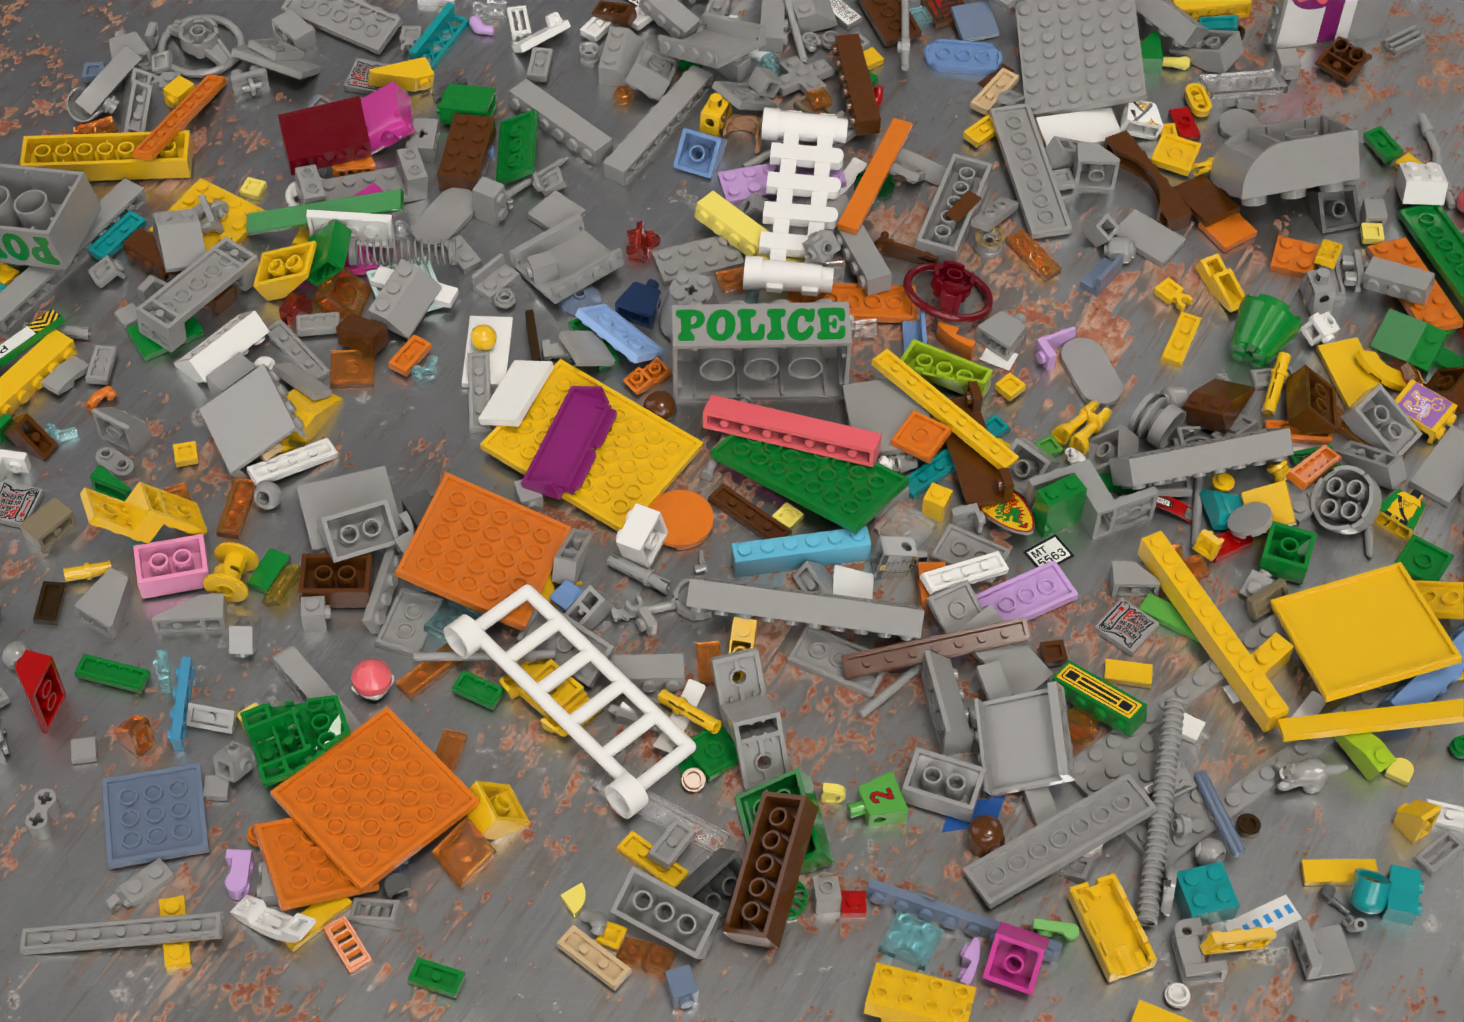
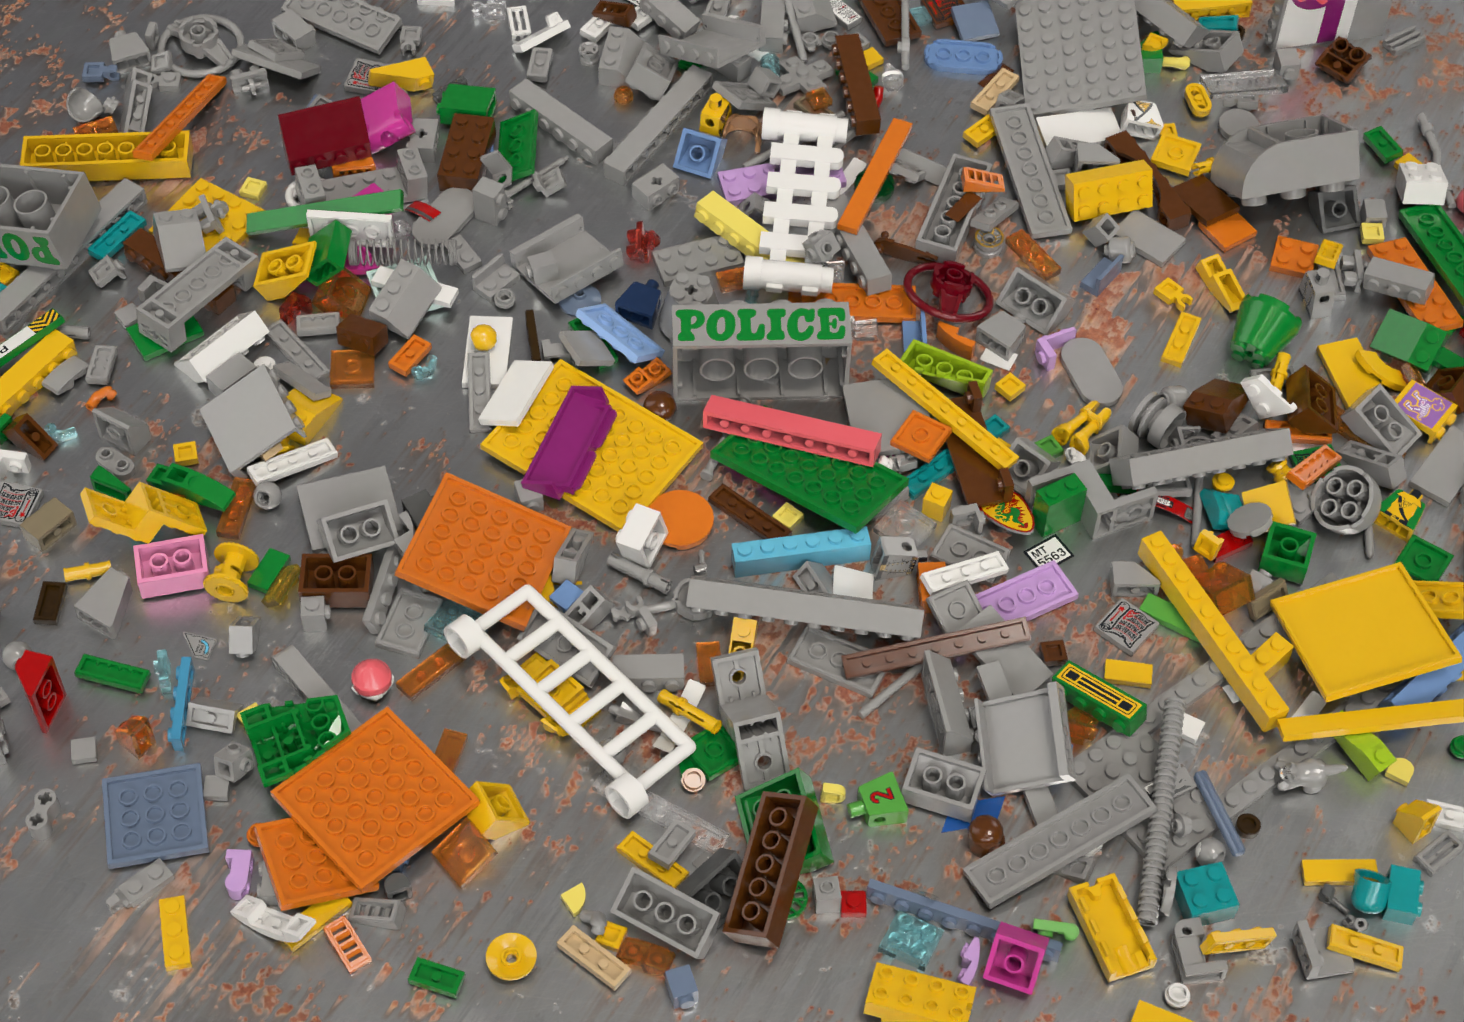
(108, 80): light grey slope -> none
(122, 933): light grey tile -> none
(177, 91): yellow brick -> none
(192, 485): none -> green slope
(197, 614): light grey slope -> none
(199, 645): none -> light grey sticker
(423, 210): none -> red sticker
(432, 35): teal fence -> none
(478, 26): lavender arm -> none
(478, 690): green plate -> none
(498, 166): none -> light grey bracket
(511, 946): none -> yellow dish
(532, 656): light grey bar -> none
(554, 210): light grey tile -> none
(655, 187): none -> light grey brick
(892, 78): none -> clear piece
(975, 181): none -> orange slope
(1036, 299): none -> light grey slope
(1109, 190): none -> yellow brick
(1154, 42): none -> yellow tile
(1184, 123): red plate -> none
(1226, 586): none -> clear orange brick
(1265, 397): none -> white wing
(1273, 914): white sticker -> none
(1320, 328): white brick -> none
(1365, 947): none -> yellow tile

